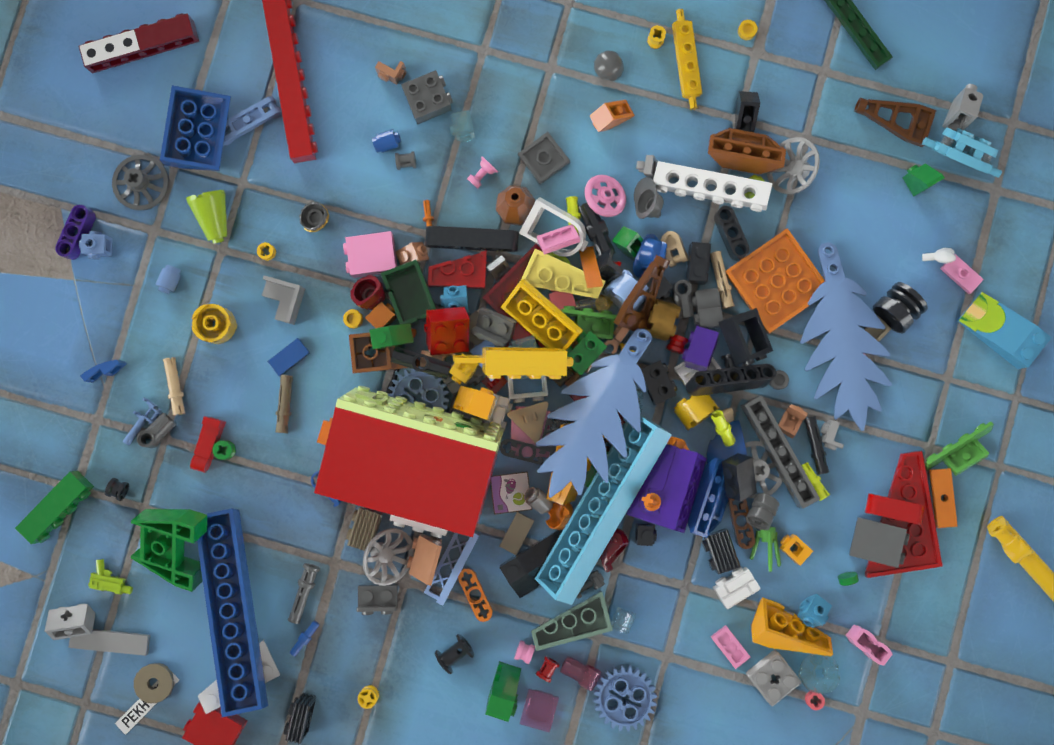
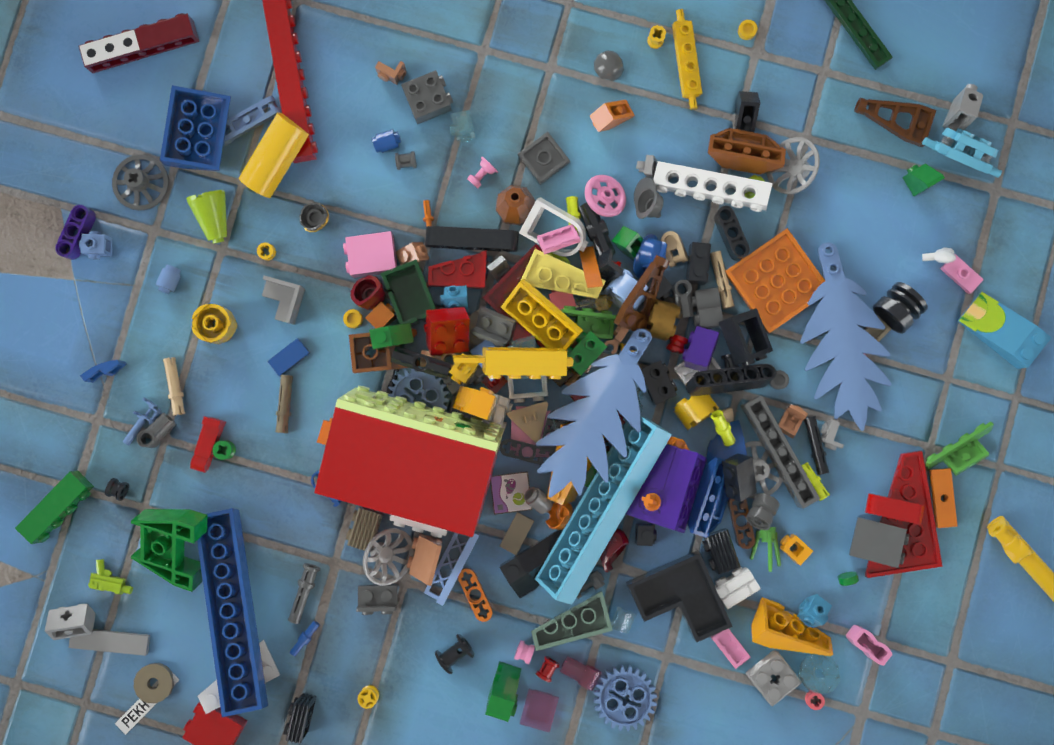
(273, 156): none -> yellow brick
(683, 585): none -> black piece

